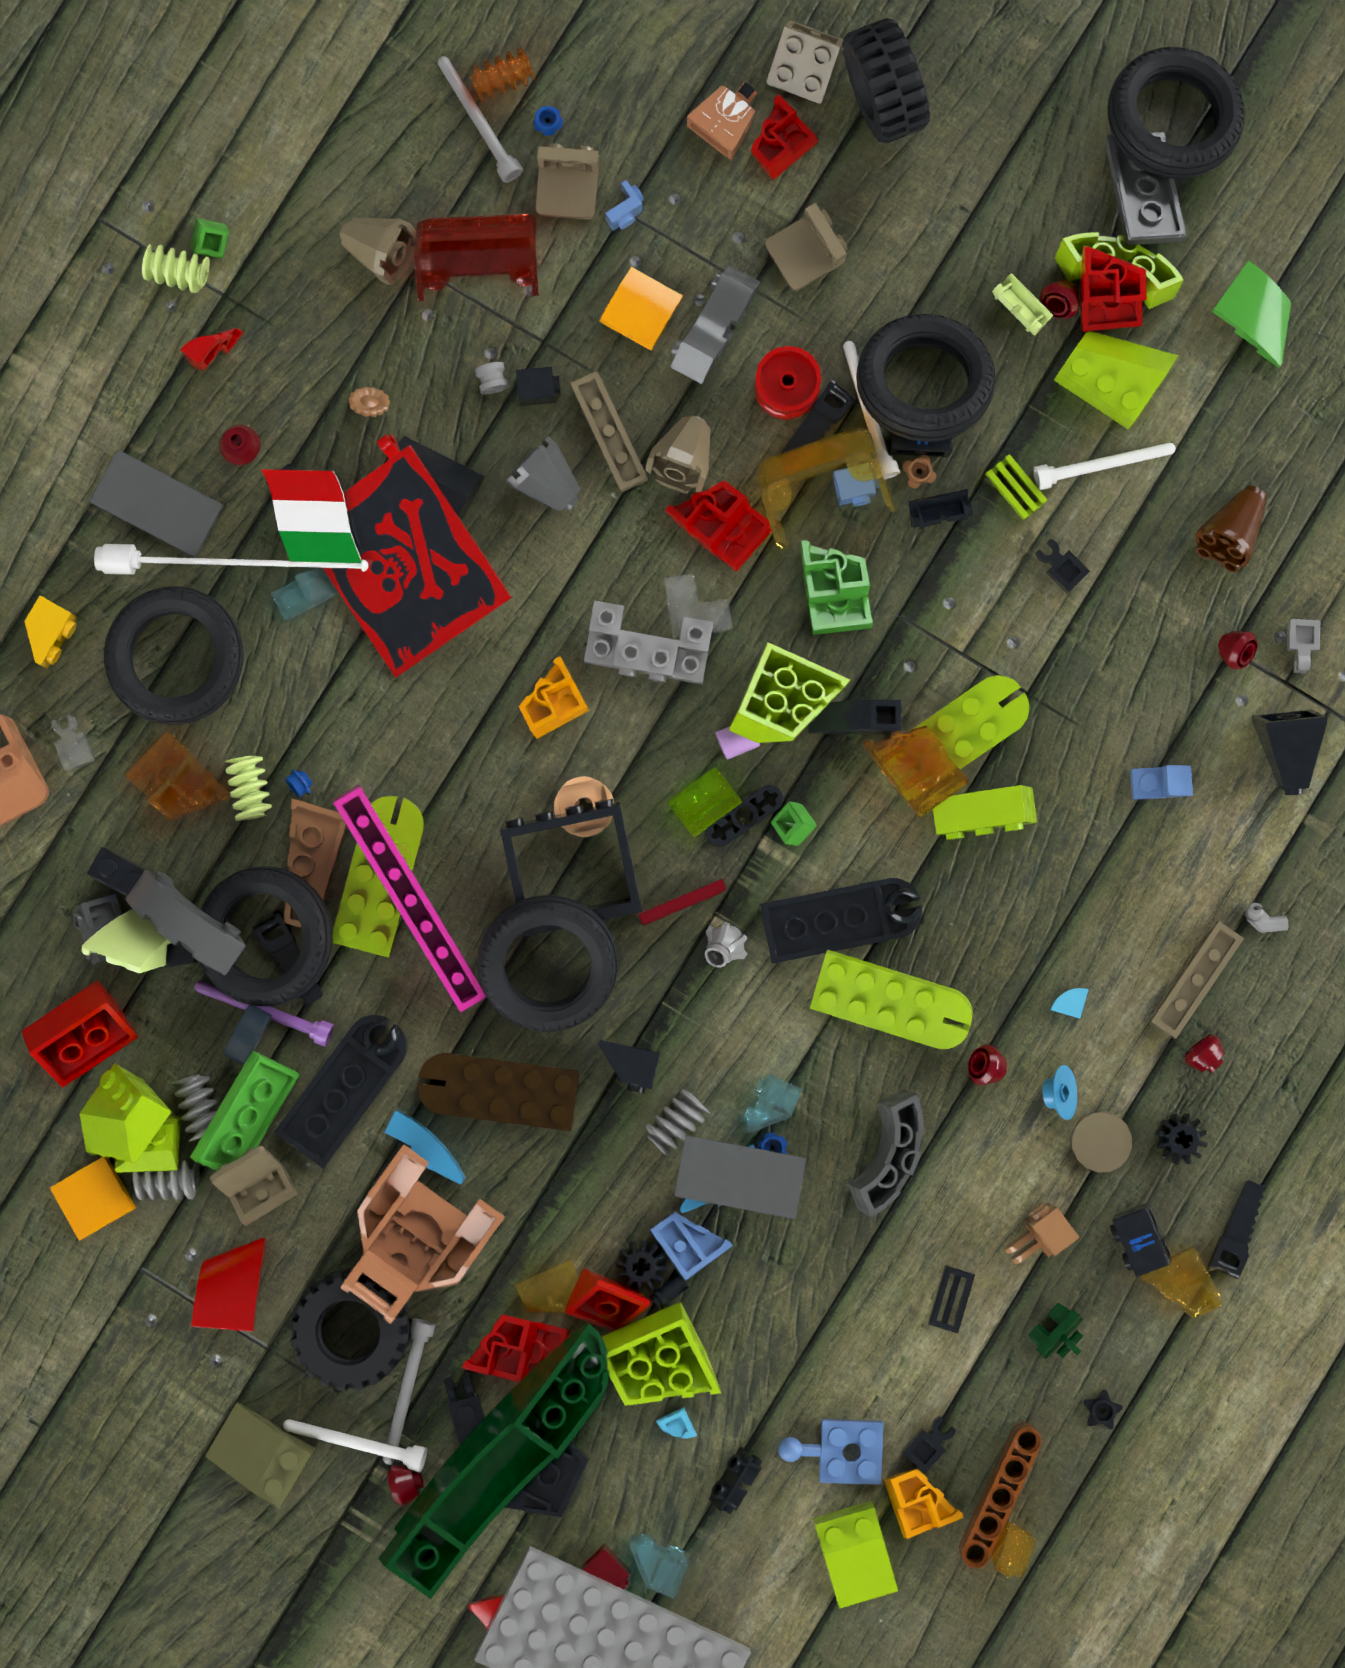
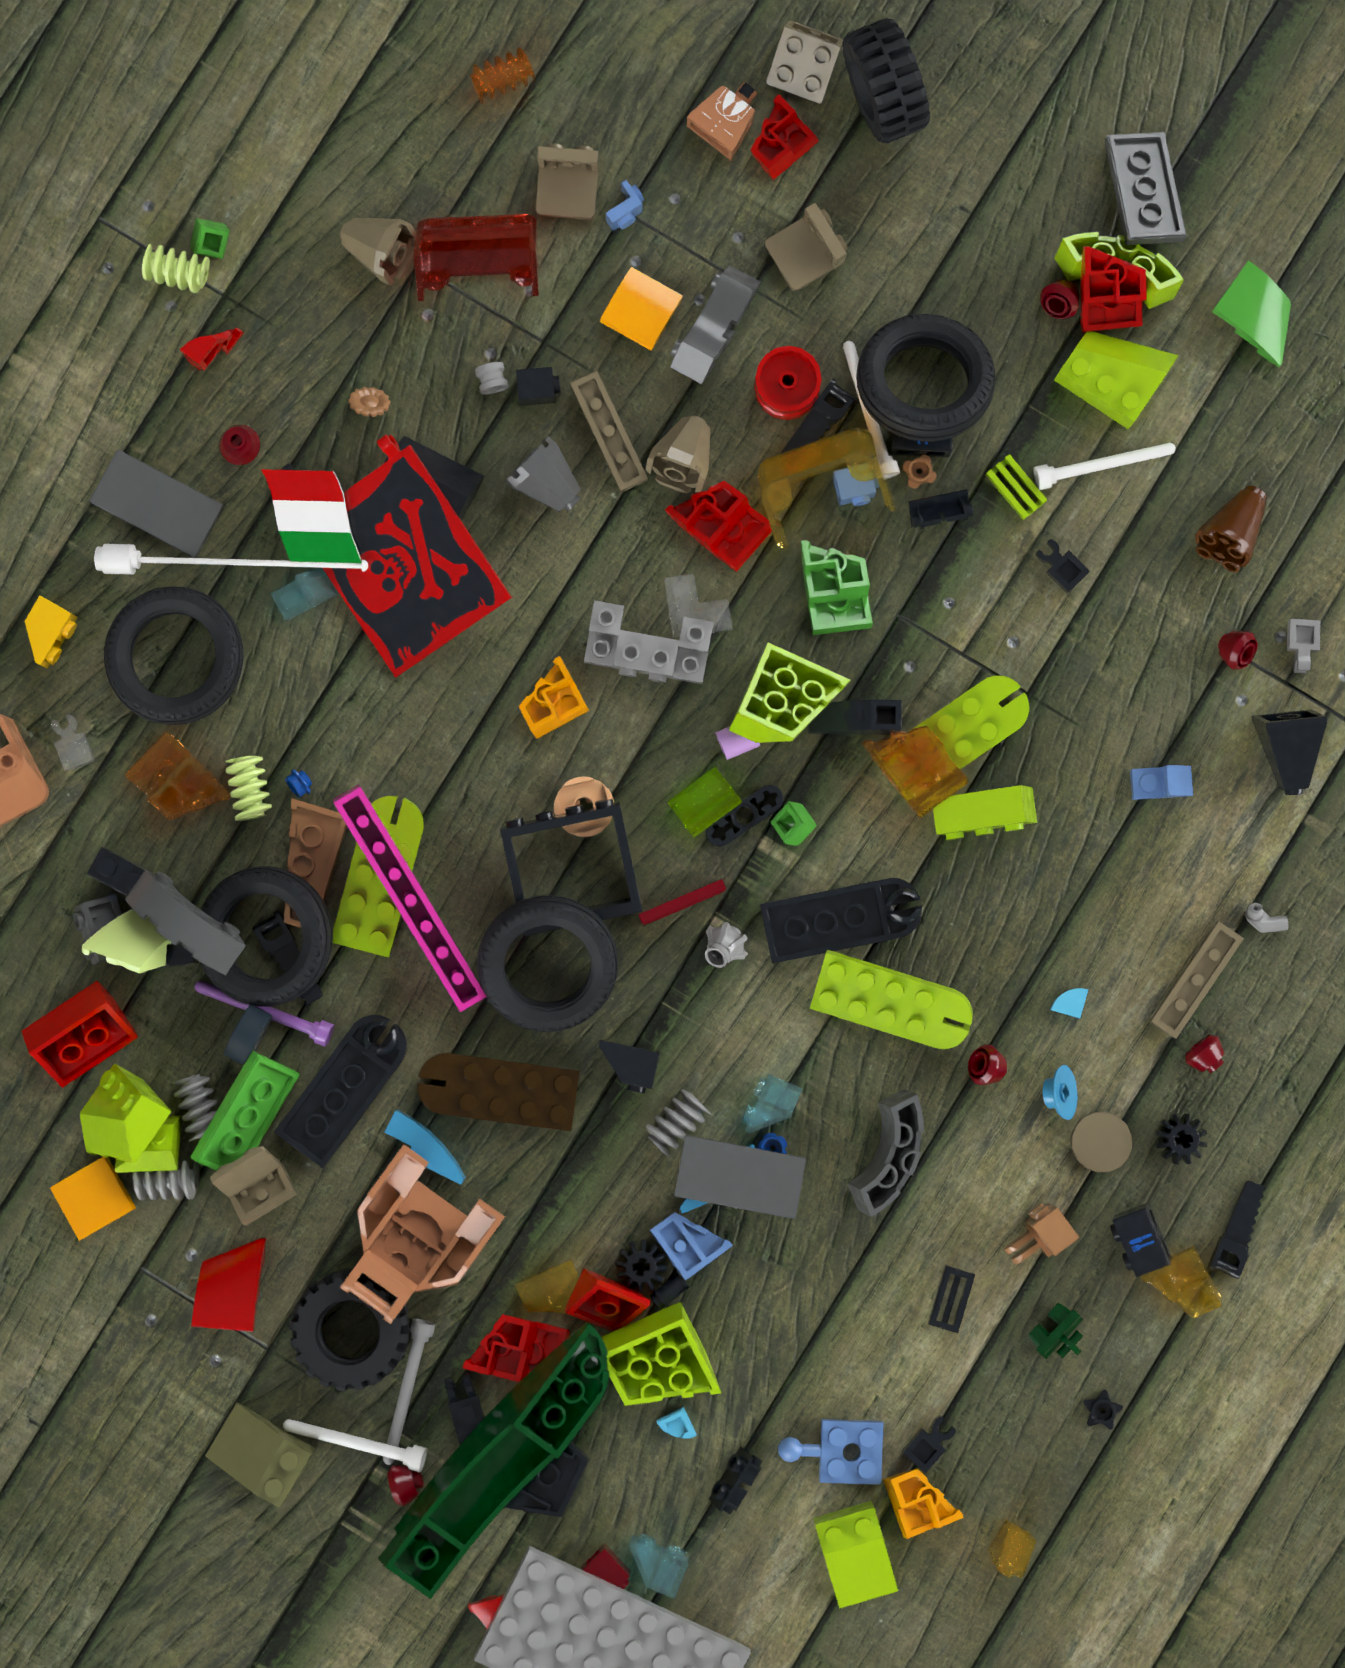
(508, 167): light grey piece -> none
(544, 113): blue plate -> none
(999, 1510): dark orange beam -> none
(1022, 304): yellowish green hinge -> none
(1191, 68): black tyre -> none

